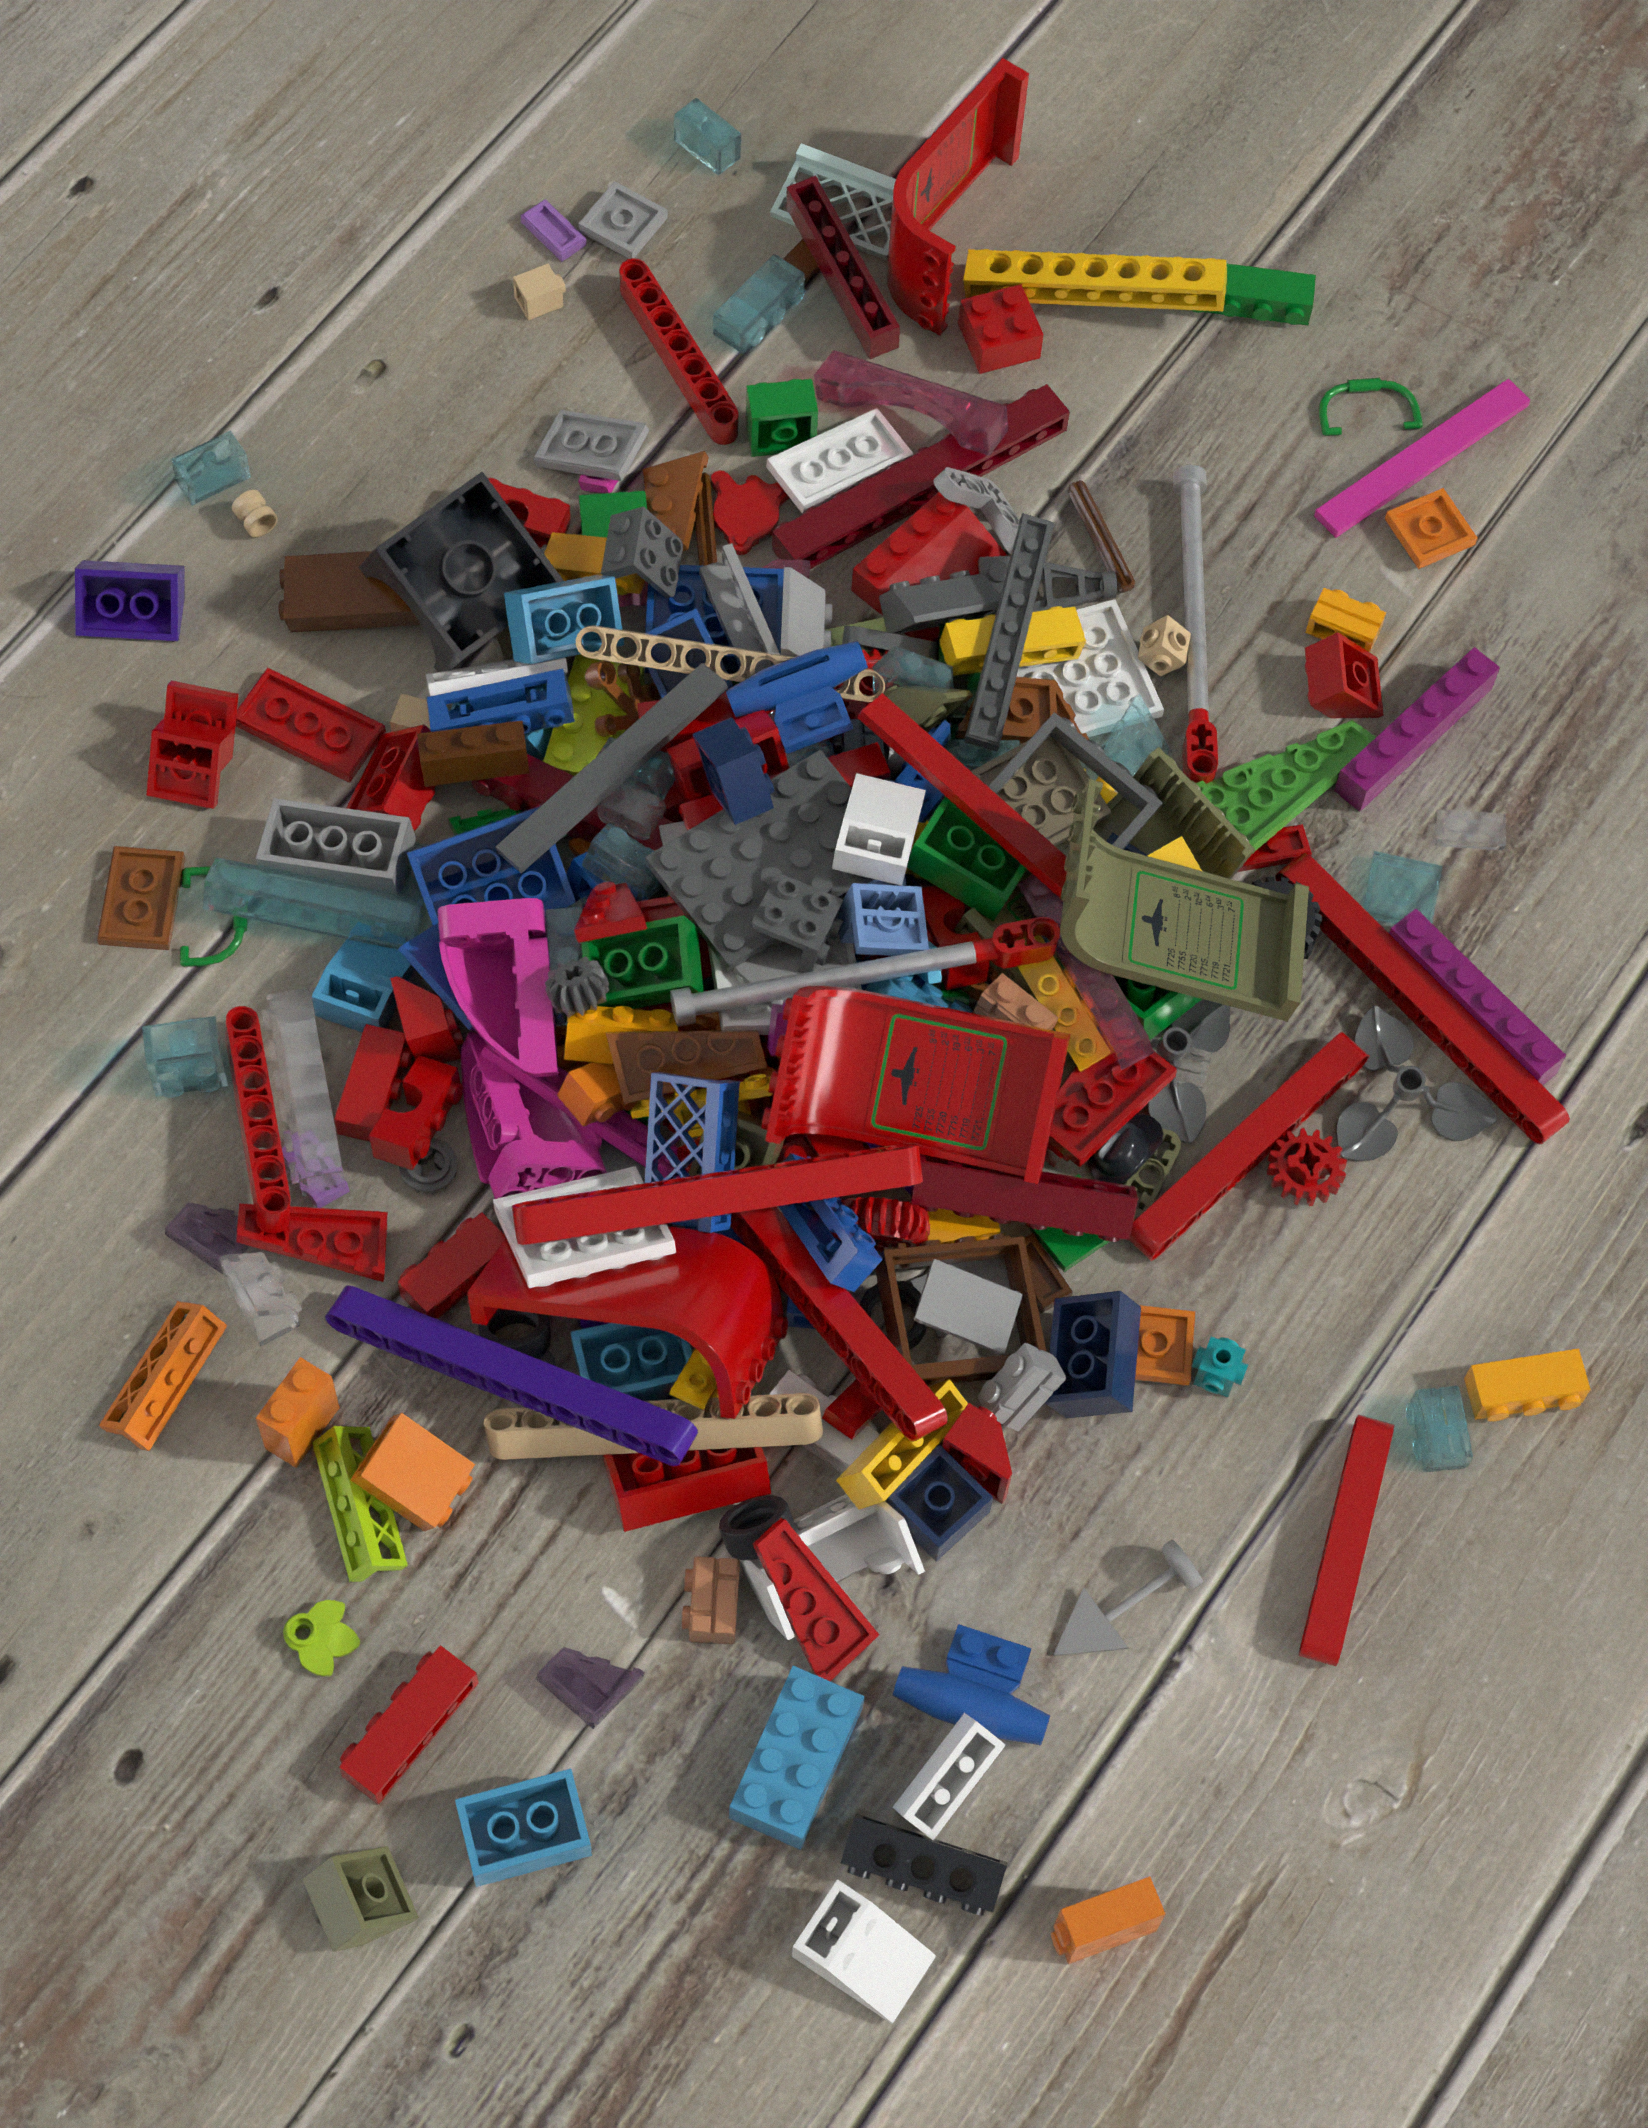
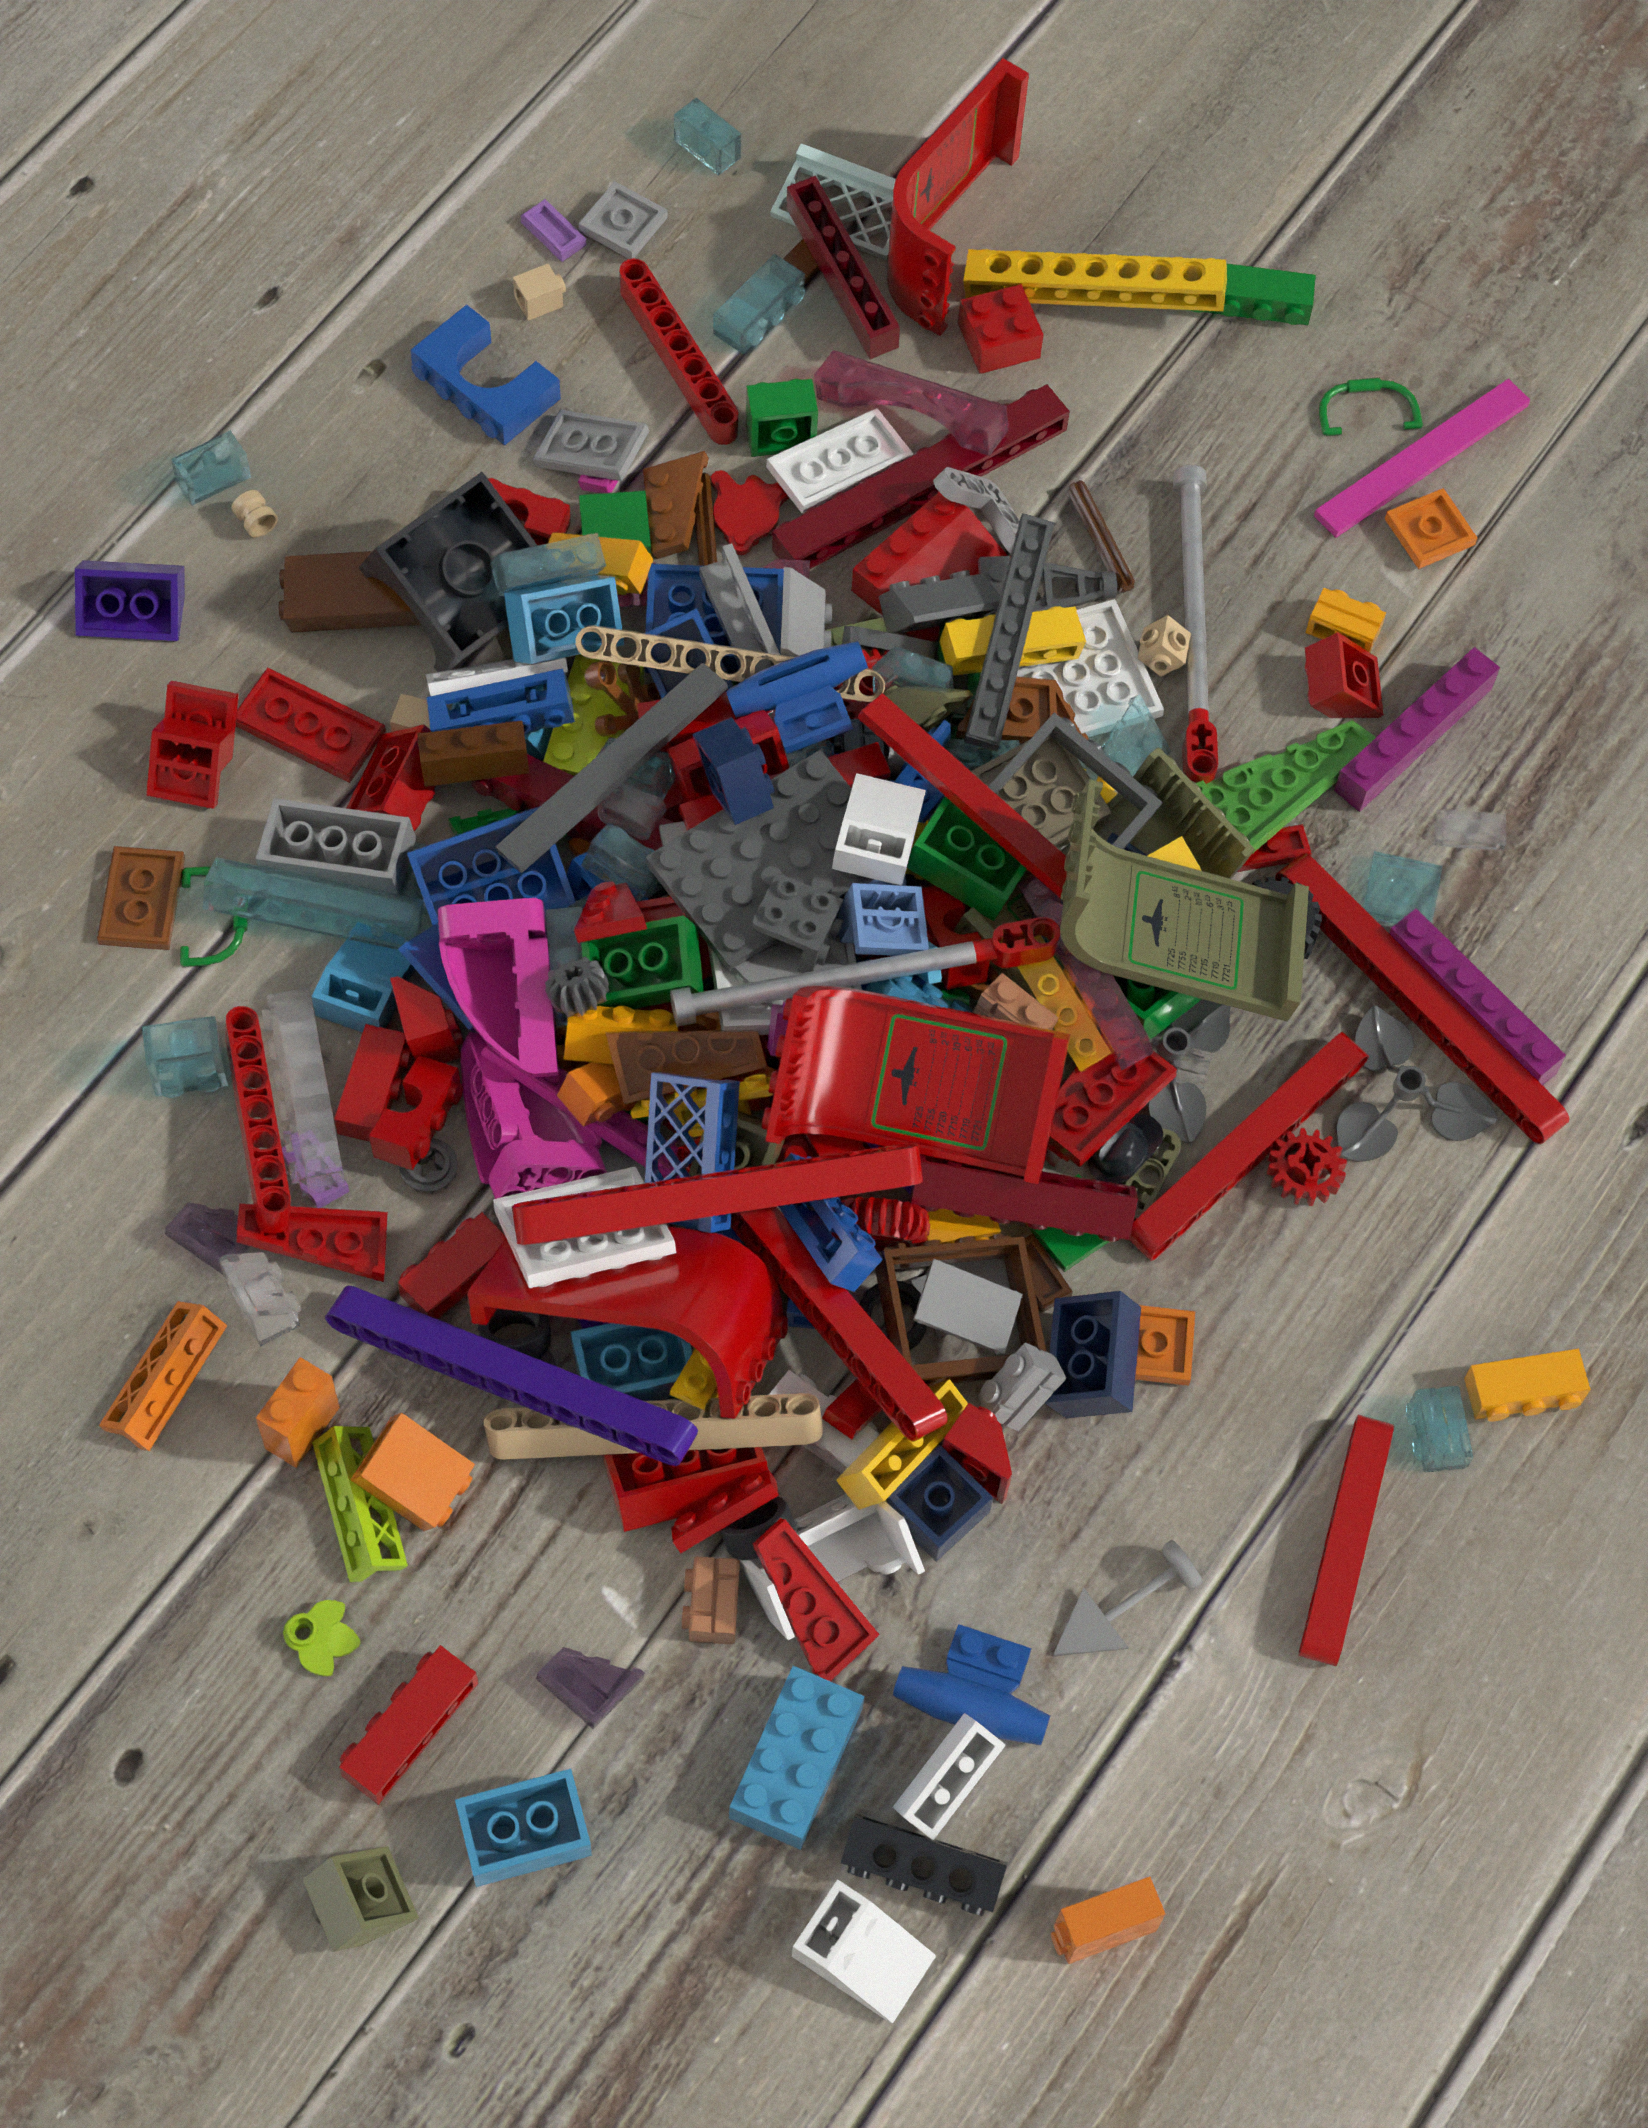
(498, 410): none -> blue arch
(548, 563): none -> clear light blue brick
(643, 546): dark grey bracket -> none
(724, 1510): none -> red plate
(1219, 1366): teal brick -> none

